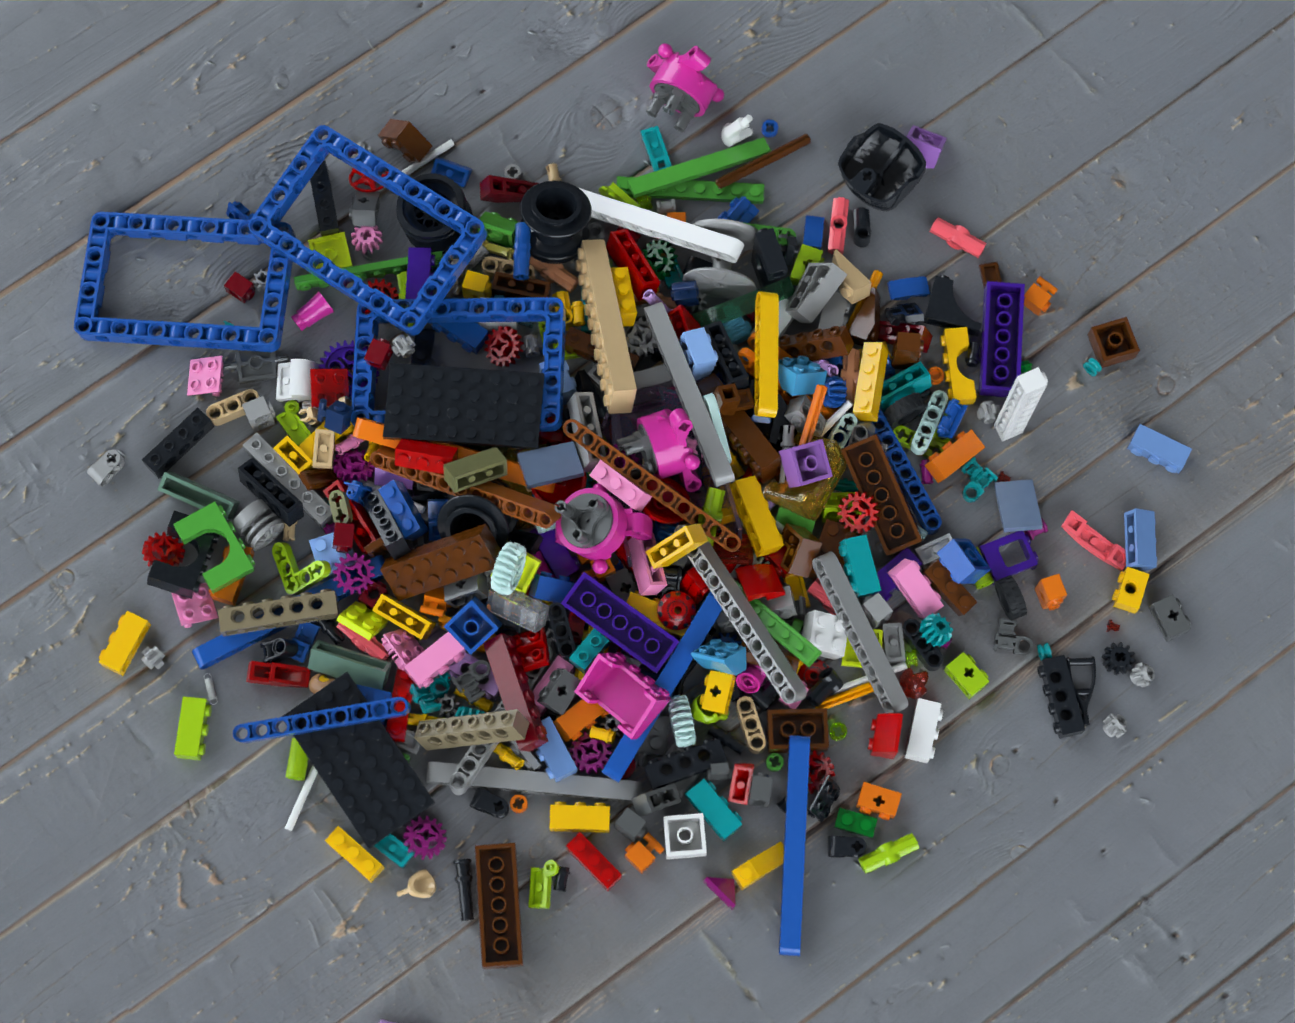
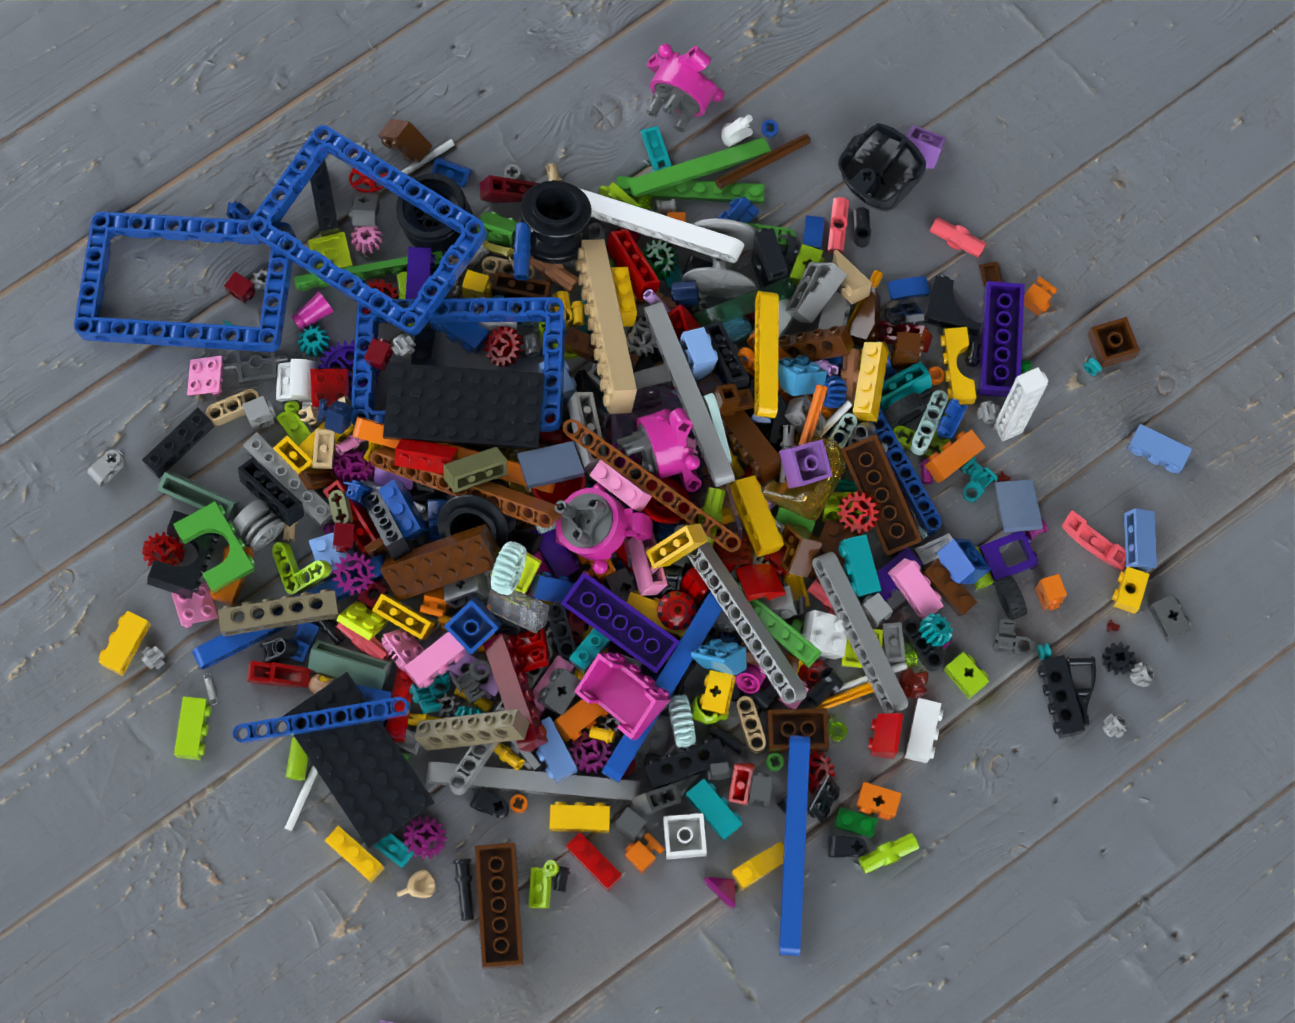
(311, 335): none -> teal gear

